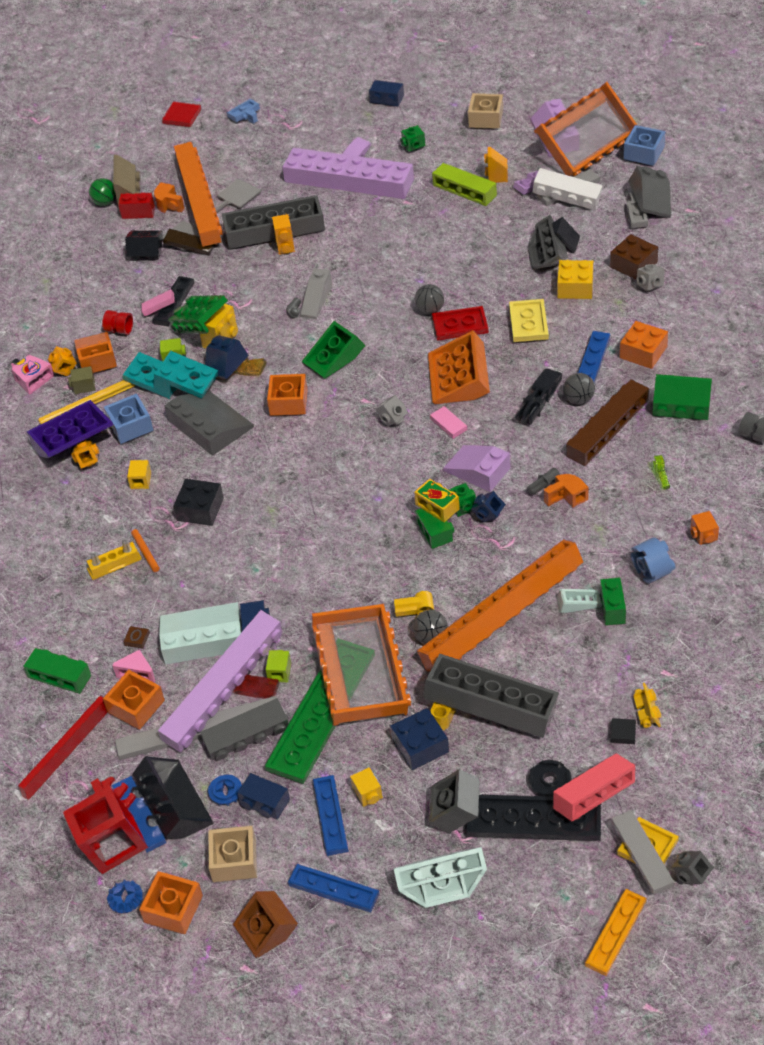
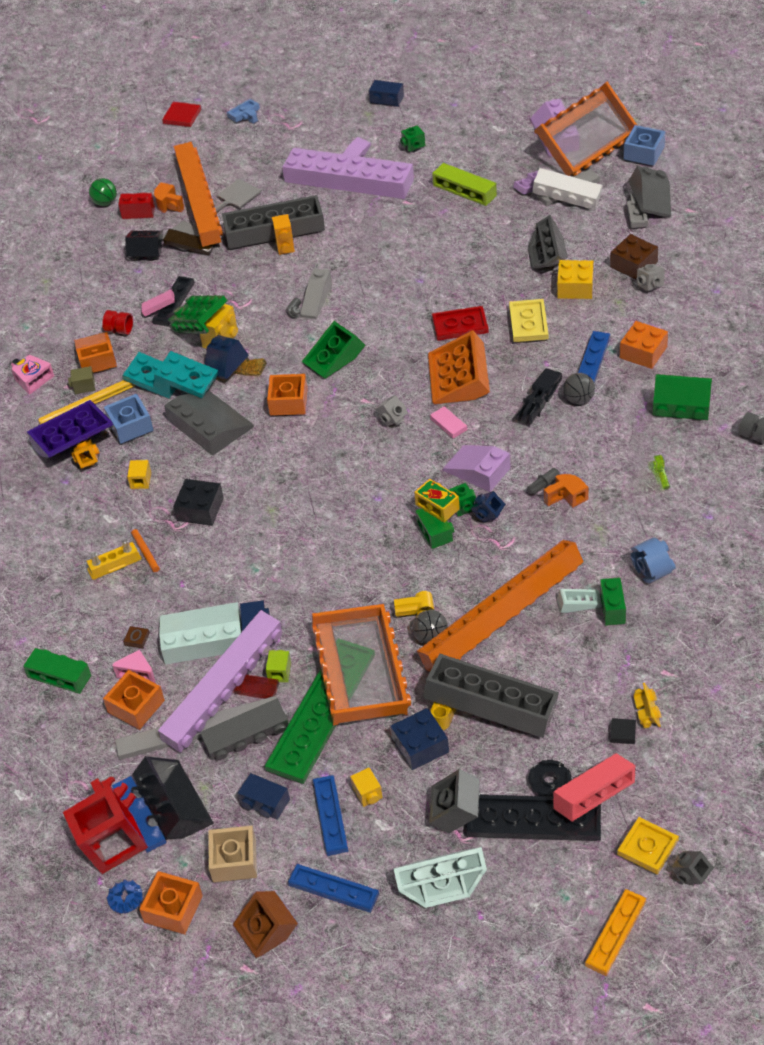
(62, 361): light orange brick -> none
(63, 748): red tile -> none
(125, 177): dark tan slope -> none
(172, 345): lime brick -> none
(216, 789): blue gear -> none
(429, 299): dark grey piece -> none
(485, 110): tan brick -> none
(497, 166): light orange slope -> none
(566, 234): black slope -> none
(607, 422): reddish brown brick -> none
(642, 852): light grey tile -> none
(704, 528): orange brick -> none

